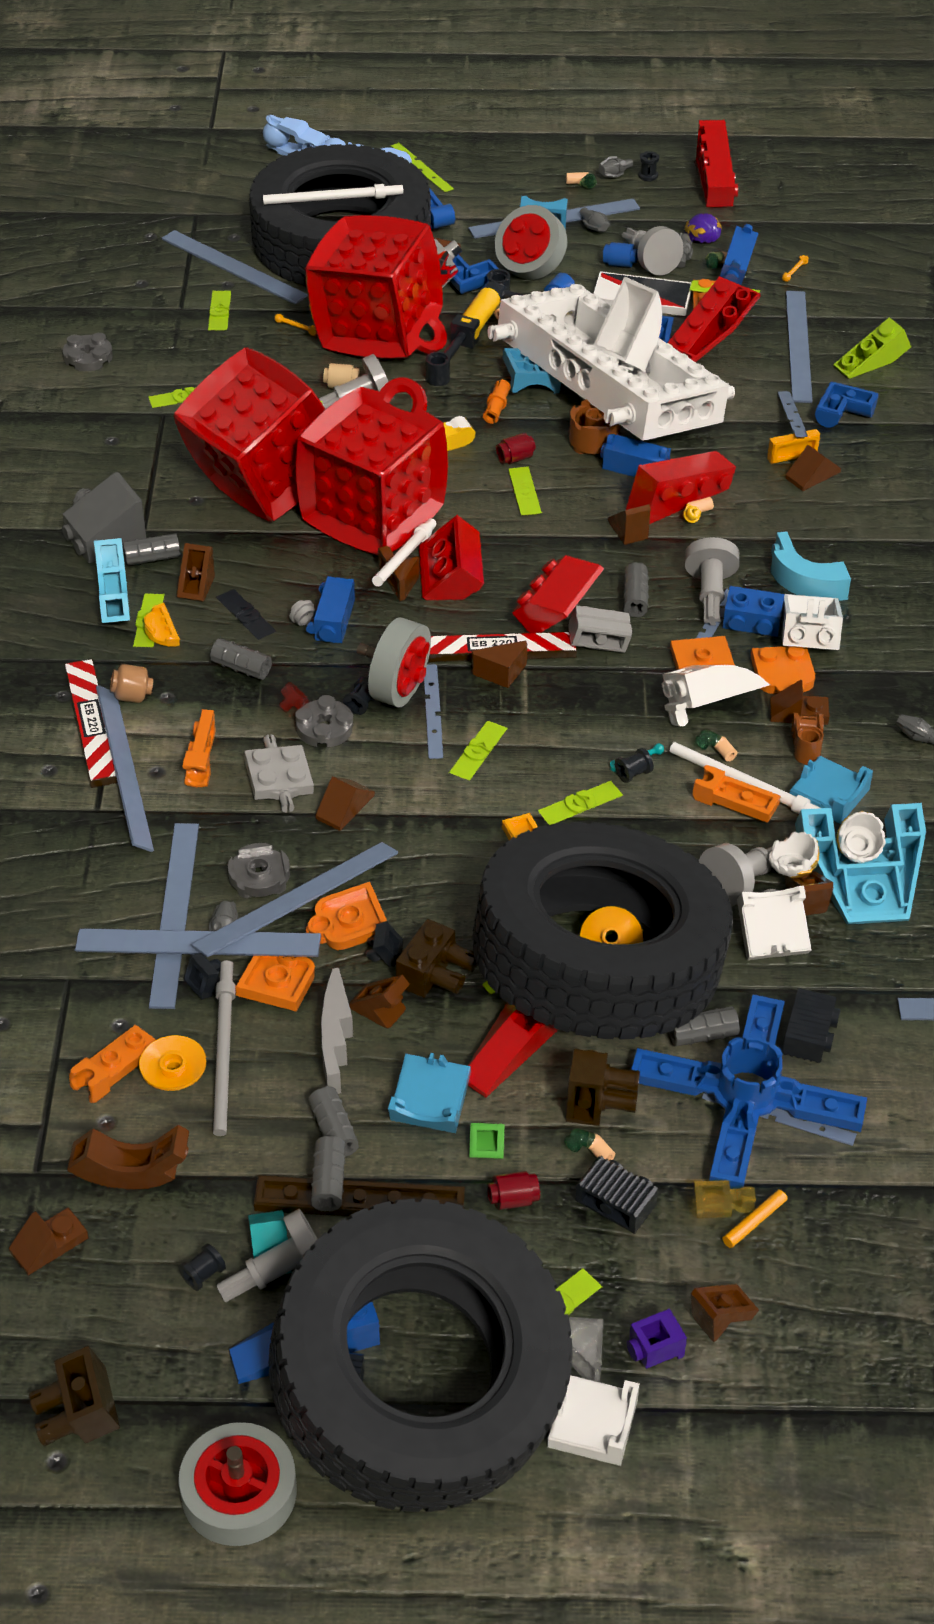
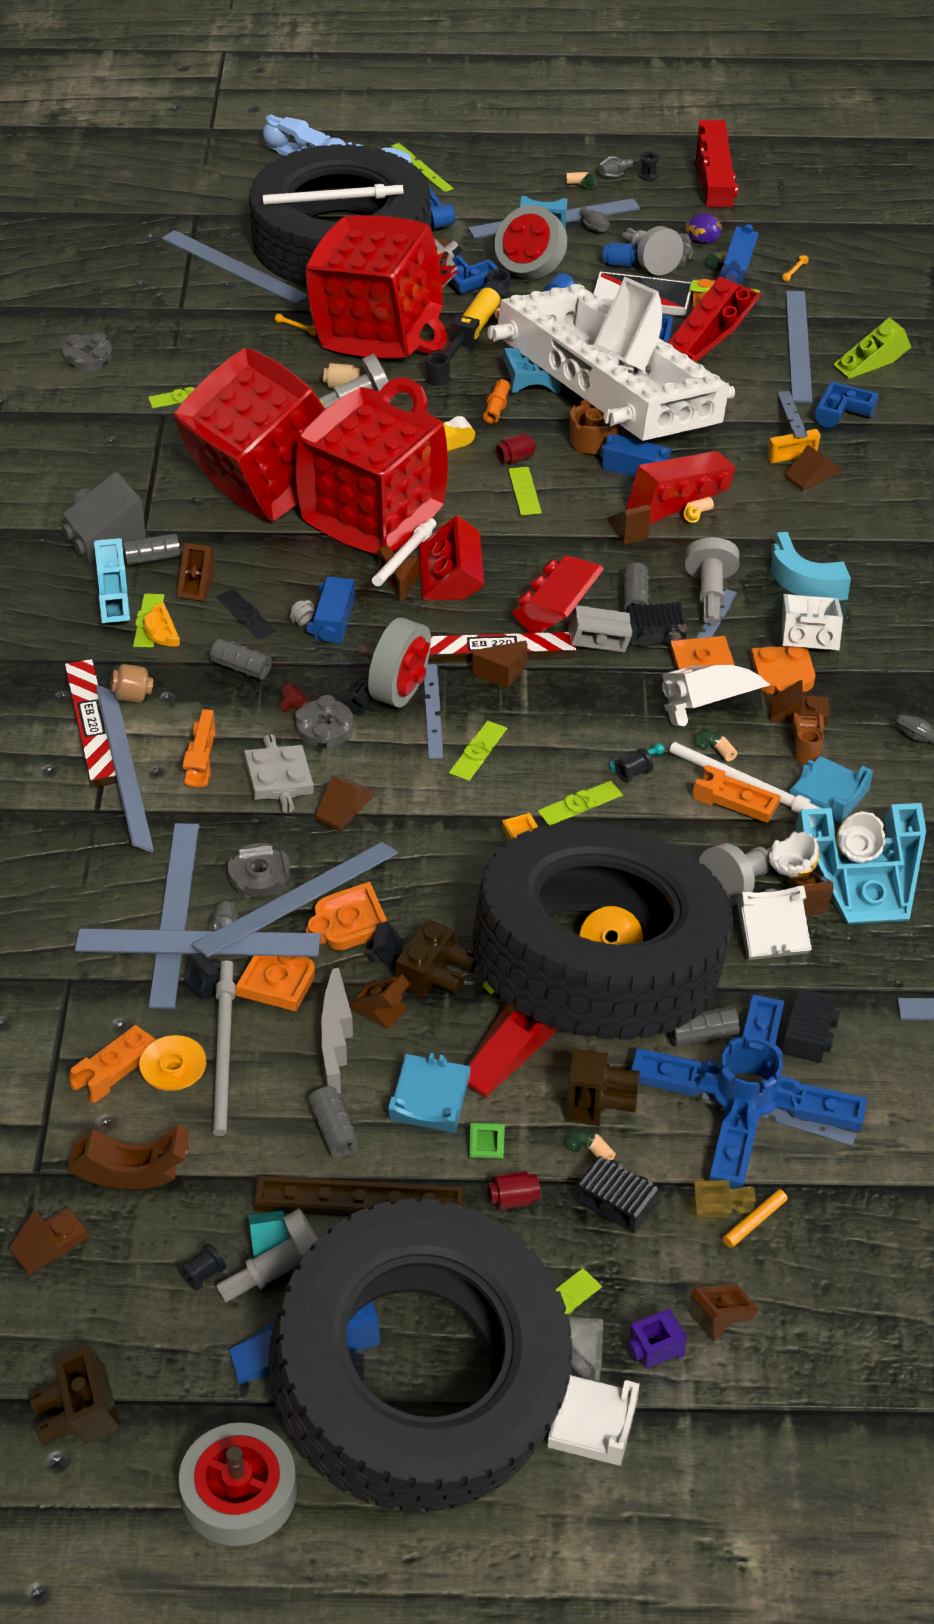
(219, 310): lime piece -> none
(328, 1173): dark grey axle -> none
(657, 623): none -> black brick
(753, 611): blue brick -> none

